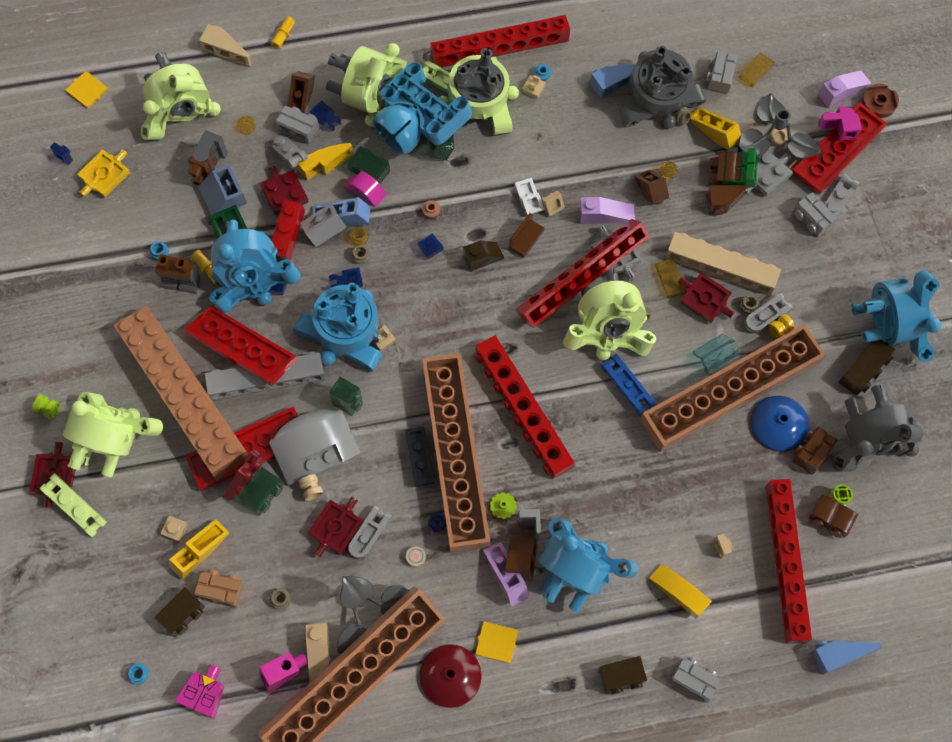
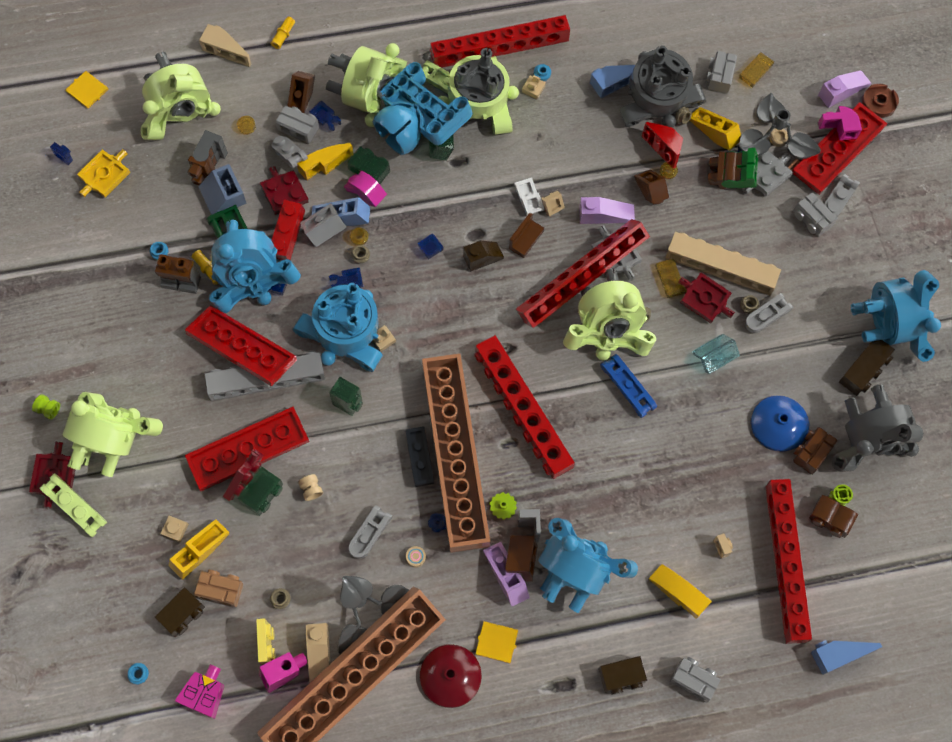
(182, 392): nougat brick -> none
(265, 634): none -> light yellow plate
(313, 444): light grey slope -> none
(335, 527): dark red plate -> none
(431, 213): nougat plate -> none
(664, 141): none -> red slope
(723, 197): reddish brown slope -> none
(732, 388): nougat brick -> none
(781, 326): yellow wheel -> none

